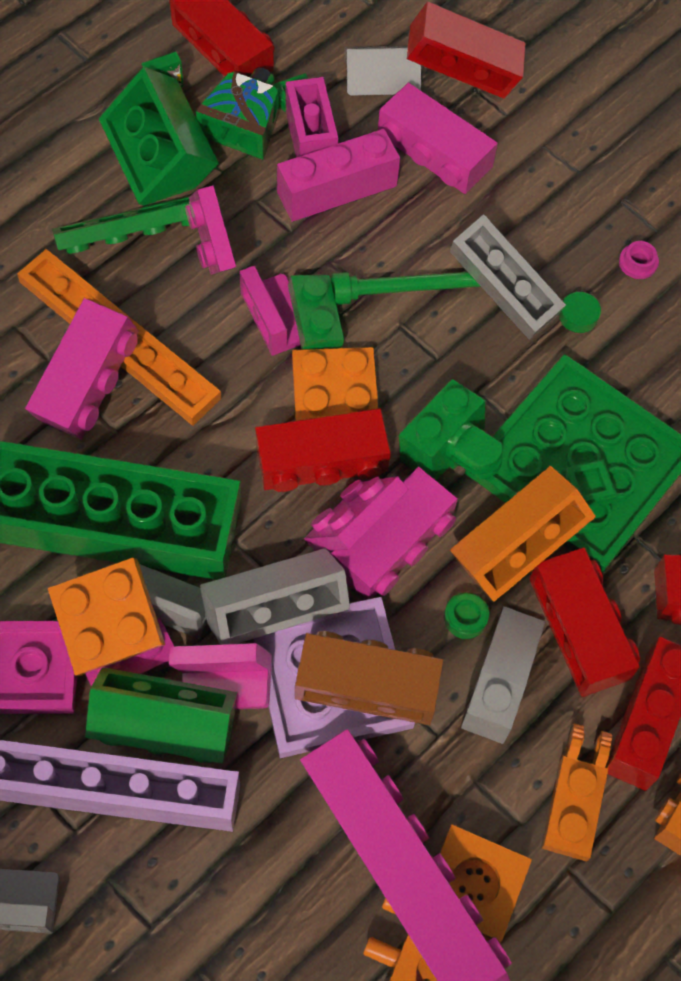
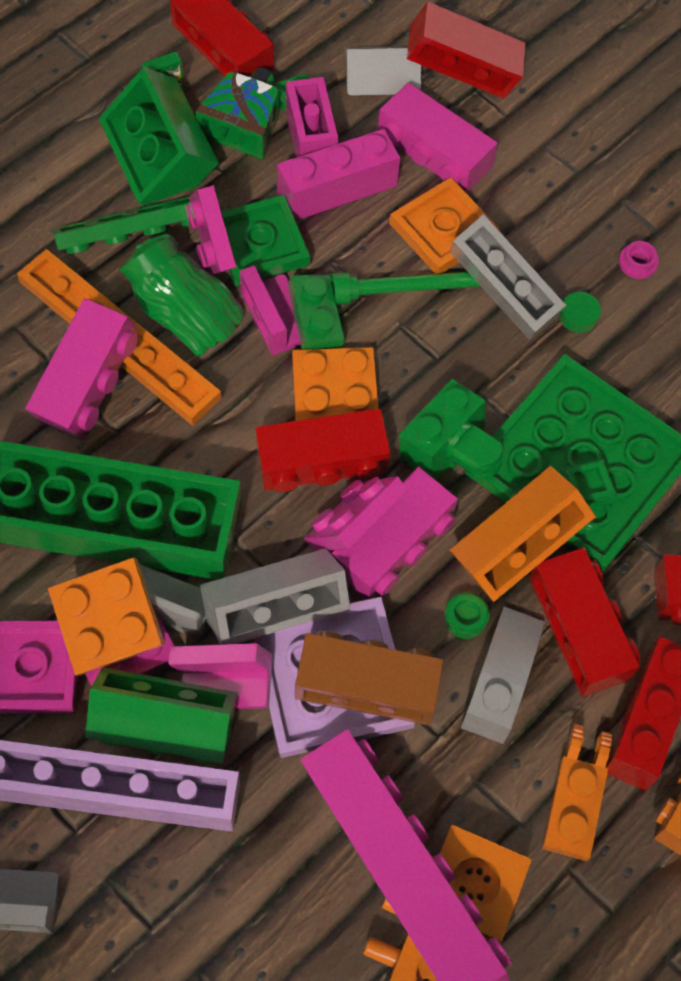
(181, 294): none -> green hair
(265, 237): none -> green plate
(435, 221): none -> orange plate

